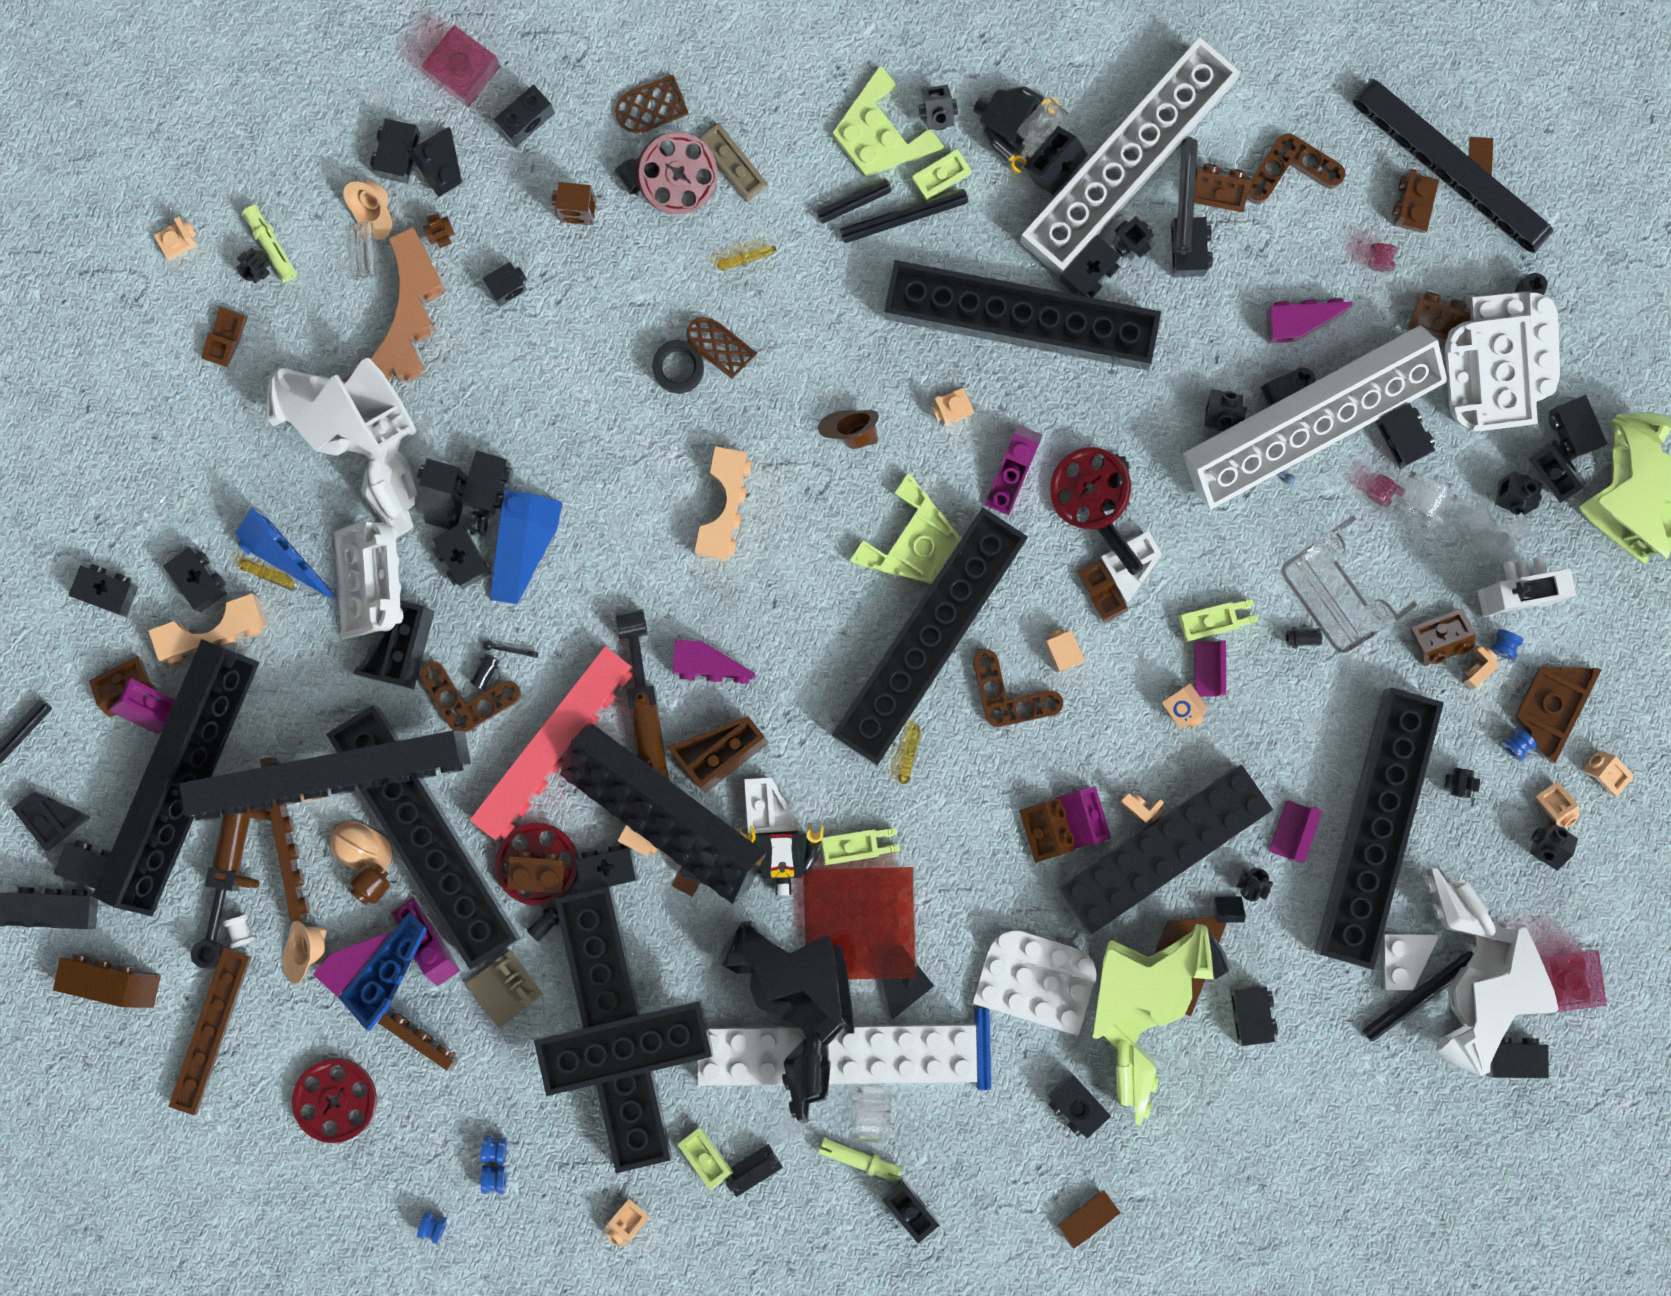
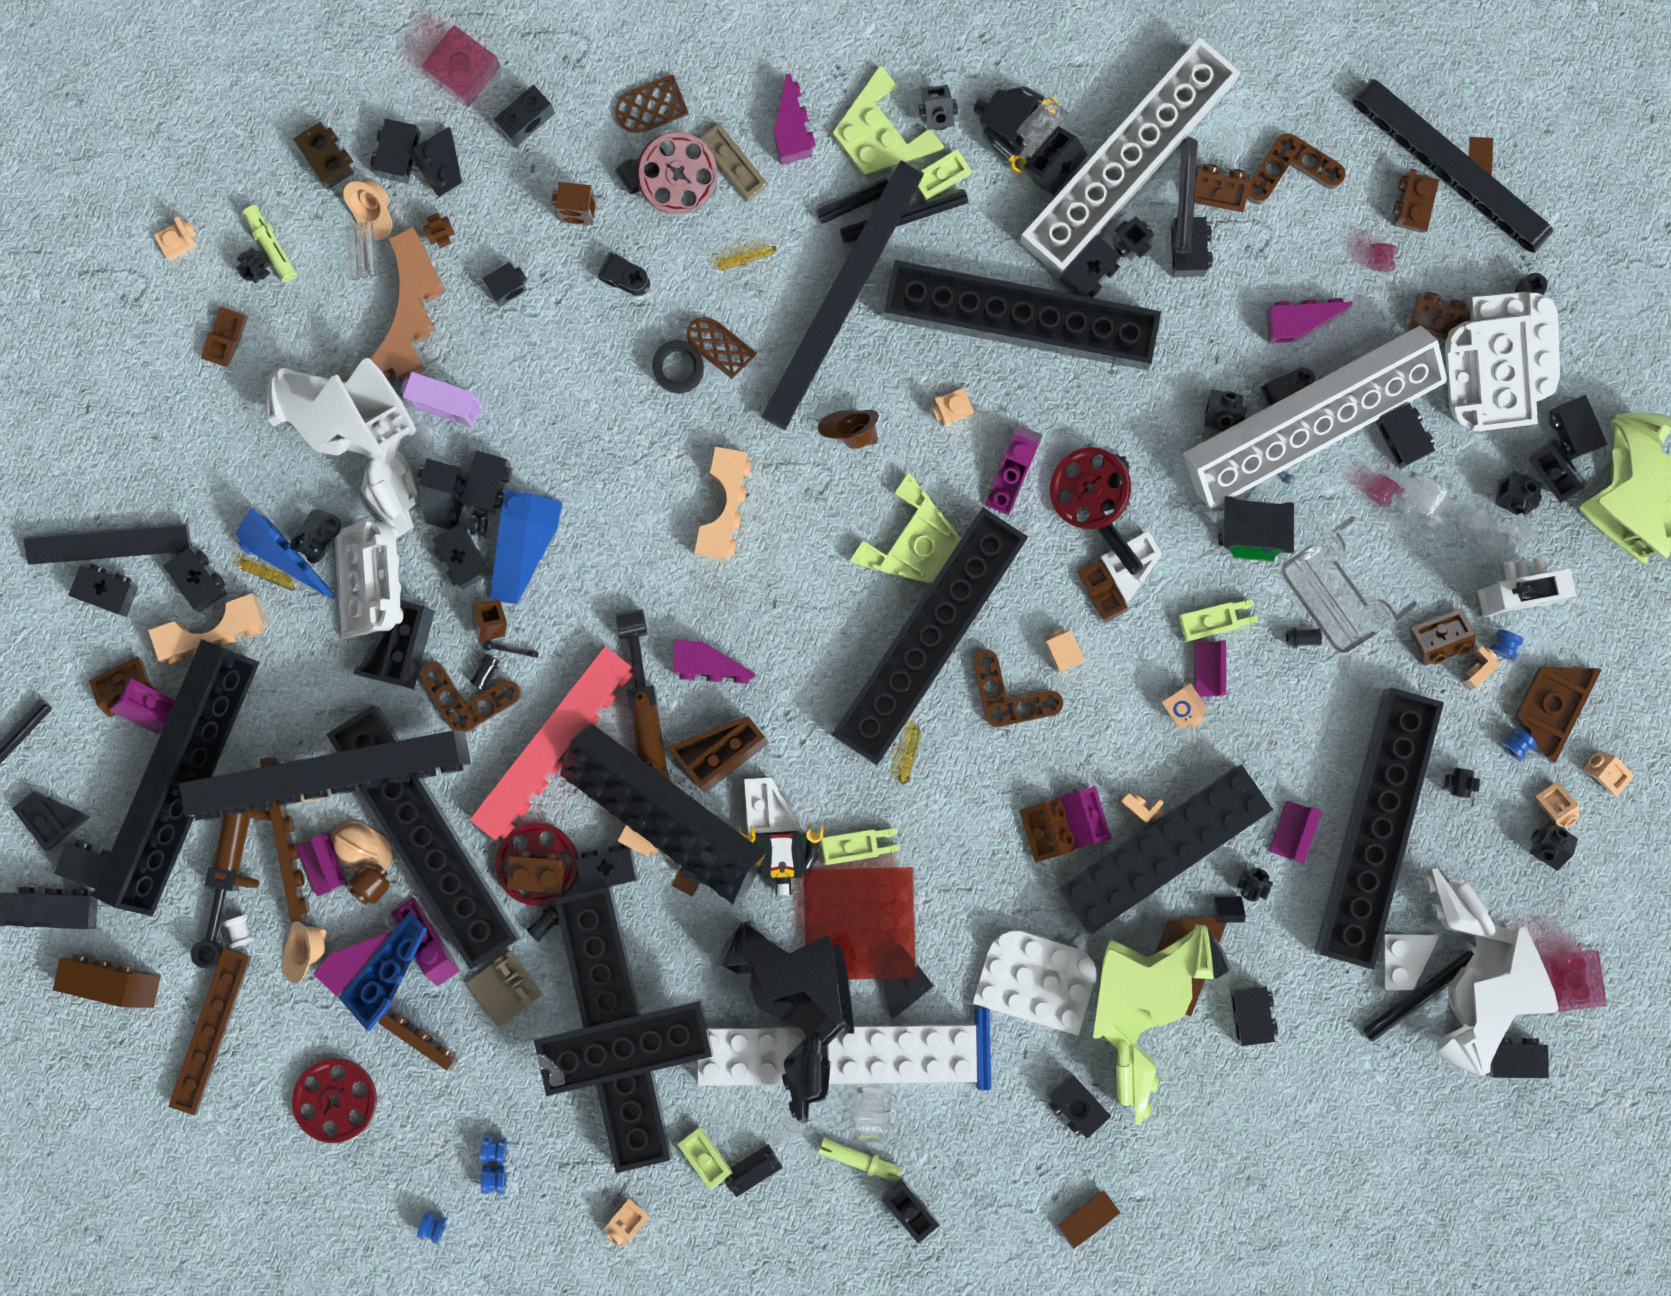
(107, 543): none -> black tile
(316, 535): none -> black piece
(321, 157): none -> dark brown brick
(322, 864): none -> magenta panel
(441, 399): none -> lavender window
(489, 620): none -> reddish brown brick
(542, 1062): none -> clear piece
(620, 273): none -> black piece
(790, 131): none -> magenta slope
(842, 295): none -> black beam
(1257, 529): none -> black piece

